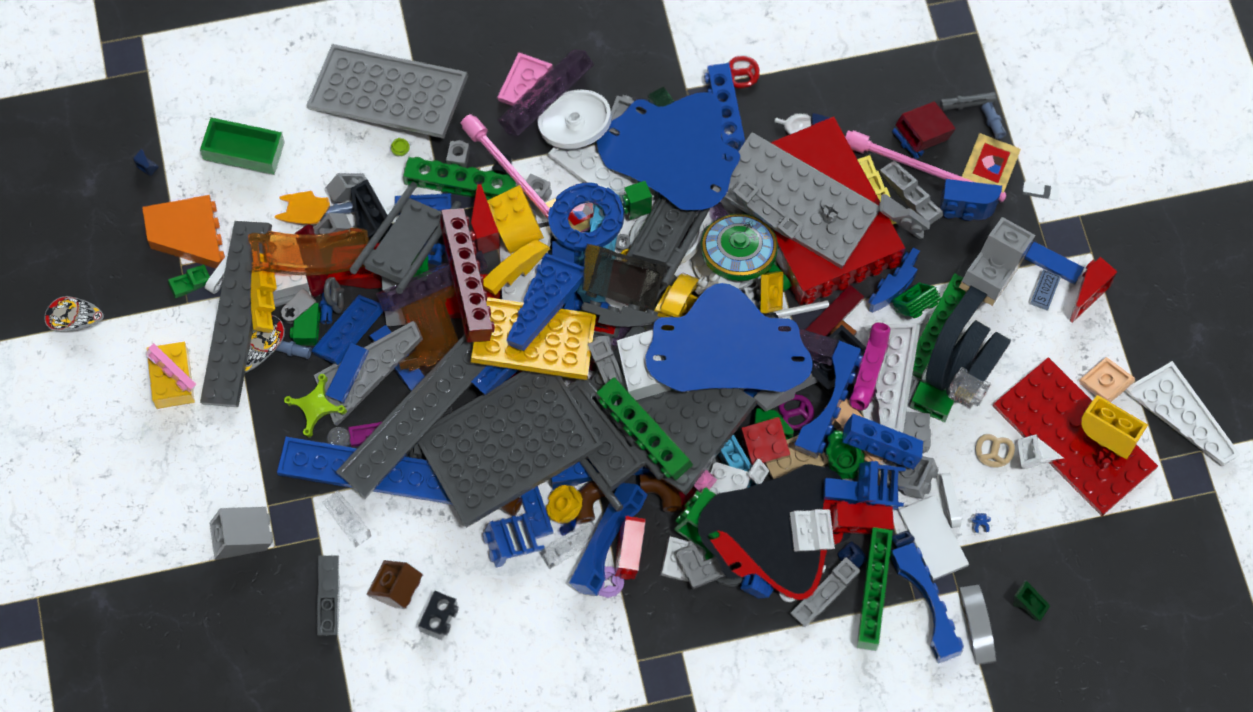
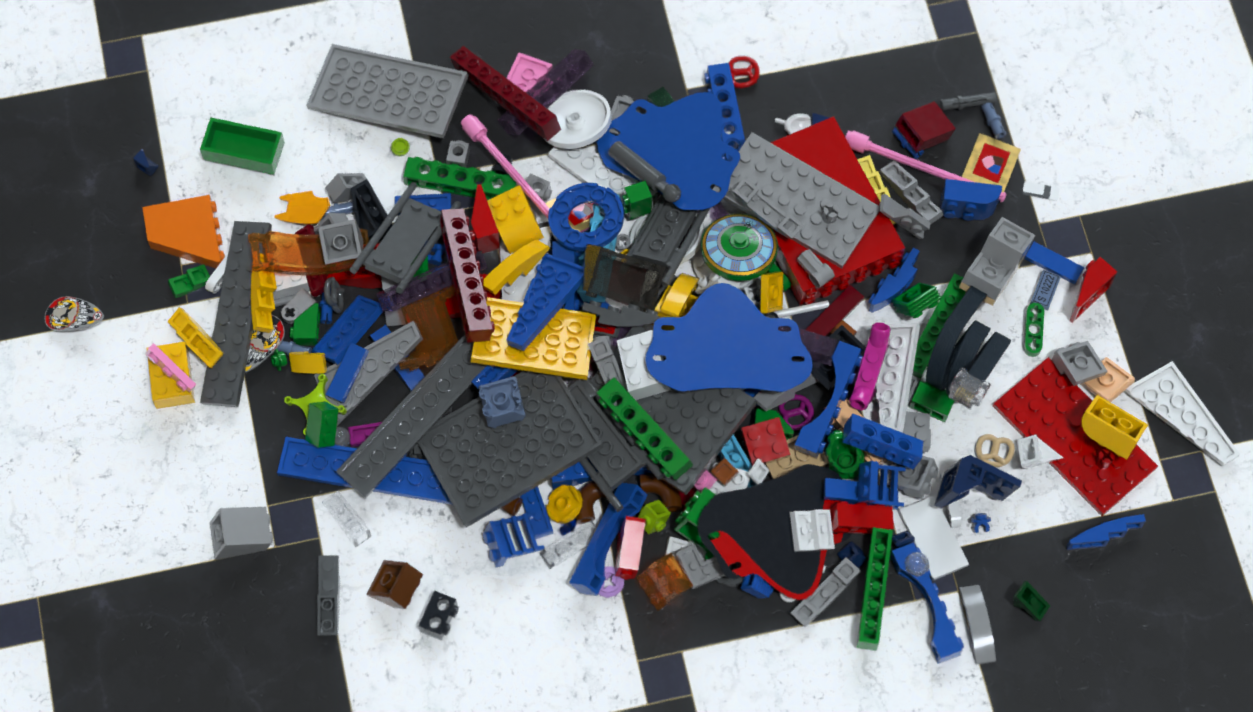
(195, 337): none -> yellow slope
(278, 359): none -> green plate
(308, 362): none -> yellow slope
(321, 424): none -> green brick
(341, 241): none -> light grey slope
(501, 402): none -> sand blue slope
(506, 93): none -> dark red brick
(644, 171): none -> dark grey piece
(655, 516): none -> lime brick
(664, 581): none -> clear orange slope
(724, 472): none -> dark orange tile
(818, 272): none -> light grey piece
(912, 568): none -> clear plate
(977, 474): none -> dark blue bracket
(1039, 322): none -> green beam
(1079, 363): none -> light grey plate
(1100, 535): none -> blue slope

